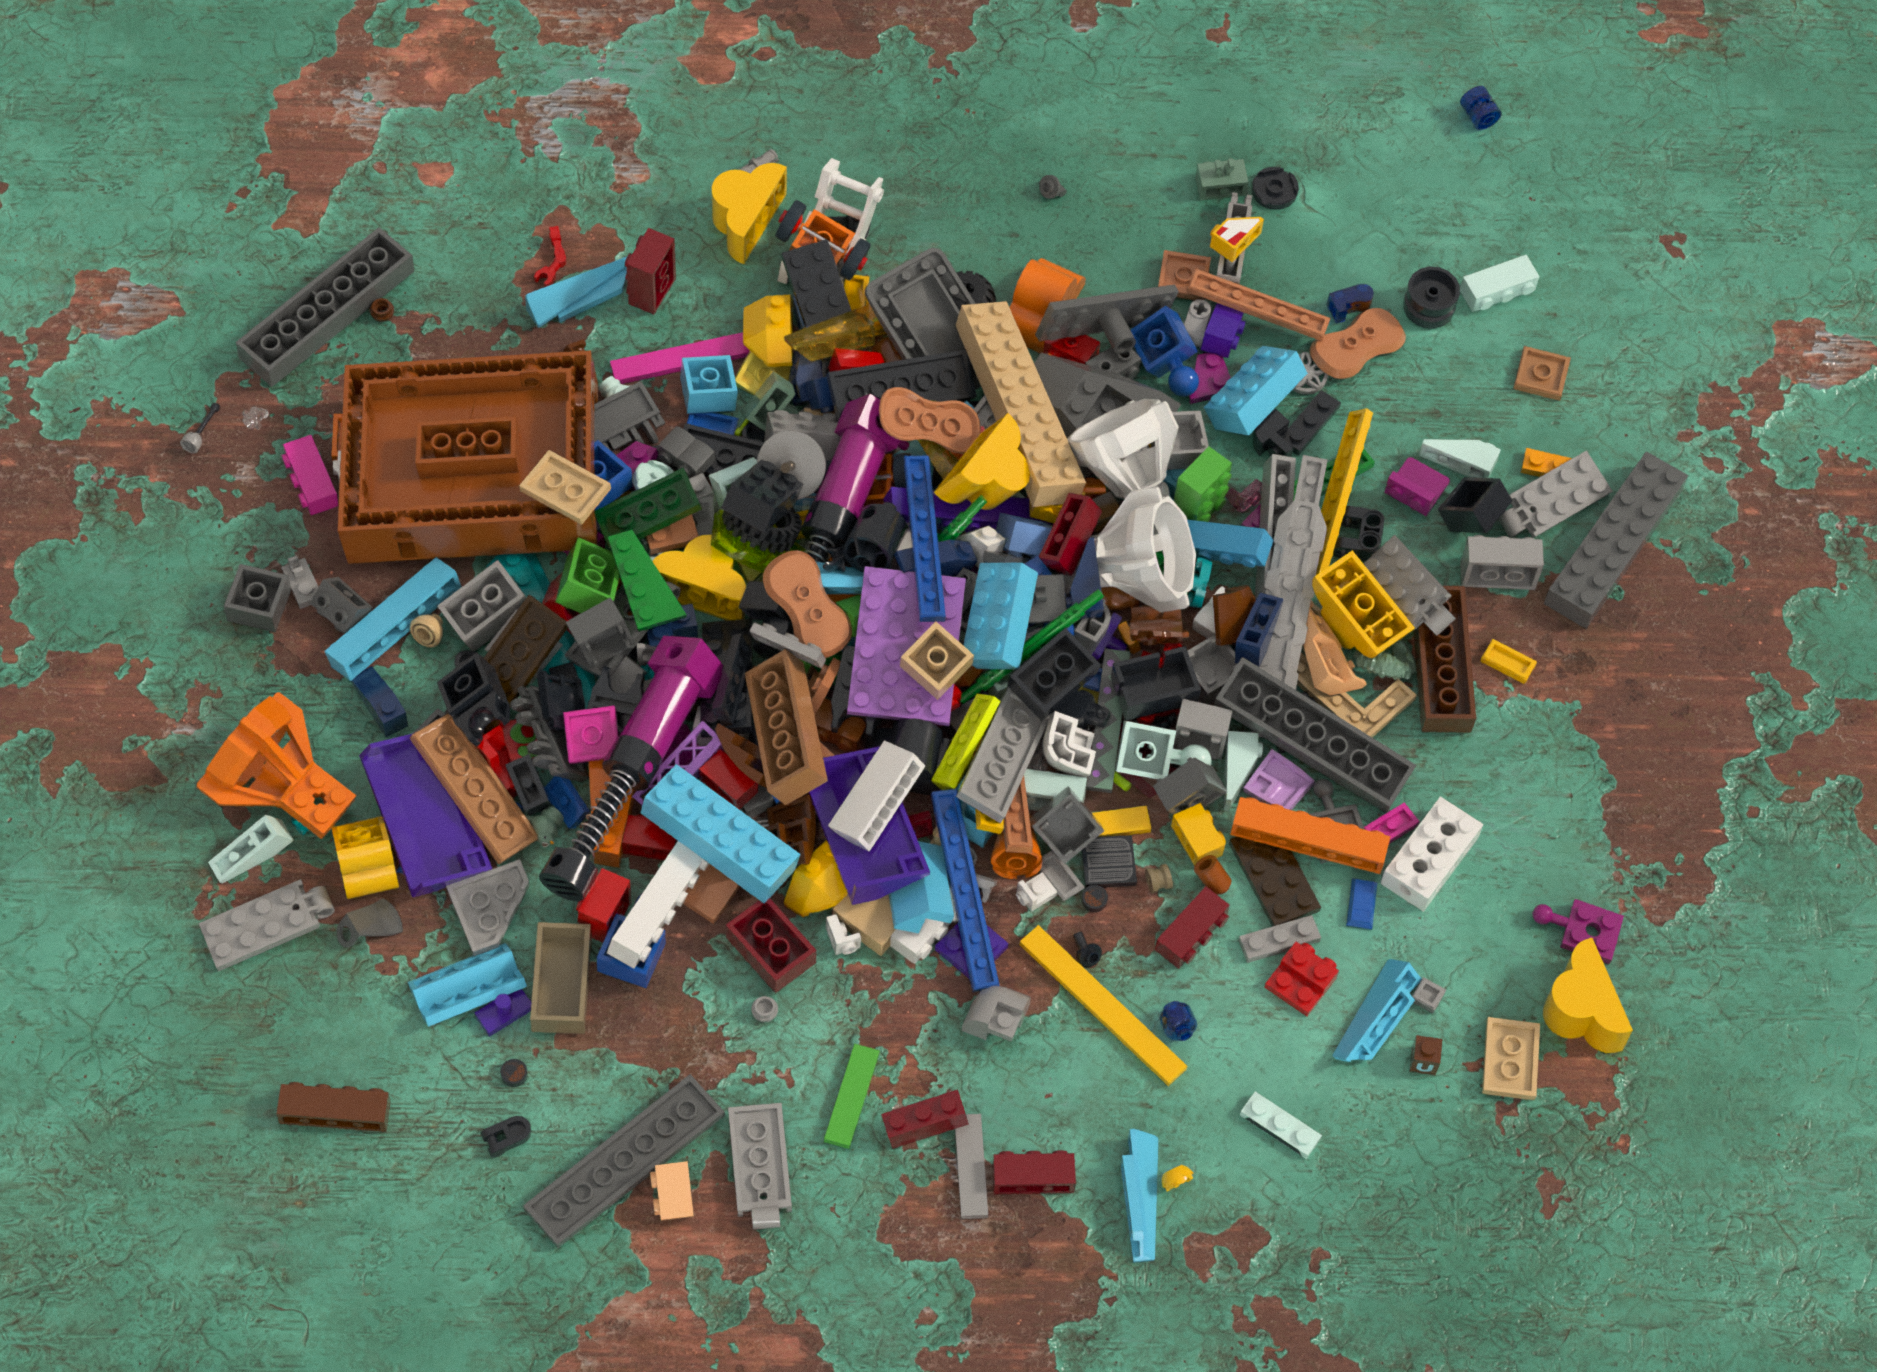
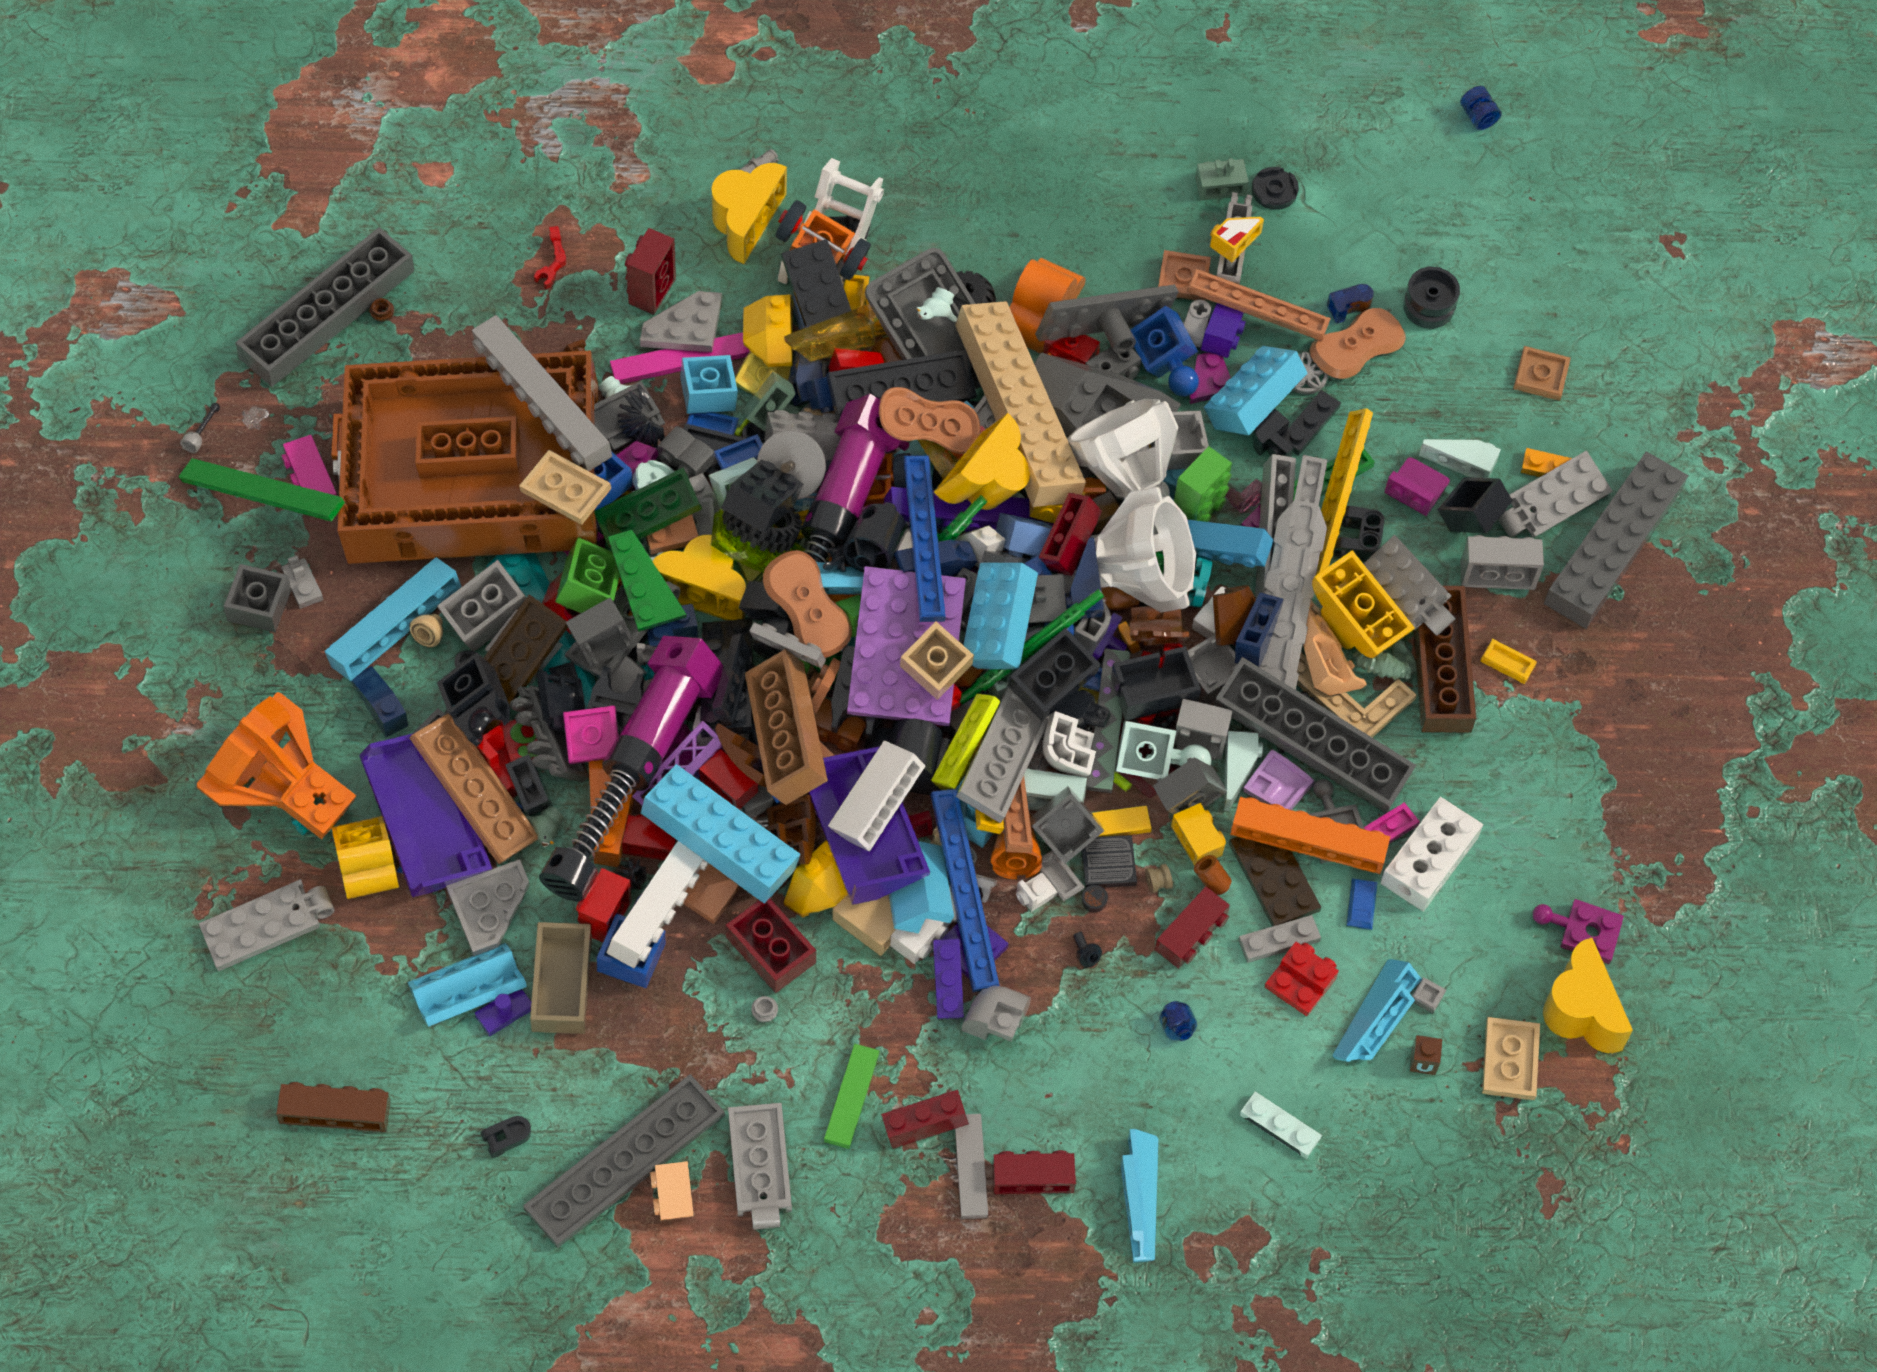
(251, 848): light aqua slope -> none
(262, 489): none -> green tile
(340, 604): dark grey brick -> none
(371, 920): dark grey piece -> none
(514, 1073): black tile -> none
(541, 394): none -> light grey brick
(567, 801): blue plate -> none
(576, 293): medium azure wedge -> none
(631, 870): none -> black gear
(636, 421): none -> black hair
(686, 325): none -> light grey plate
(738, 452): none -> blue tile
(839, 938): white bracket -> none
(937, 306): none -> light aqua animal
(948, 979): none -> dark purple plate
(1051, 187): dark grey plate -> none
(1103, 1005): yellow tile -> none
(1176, 1176): yellow plate -> none
(1499, 283): light aqua brick -> none

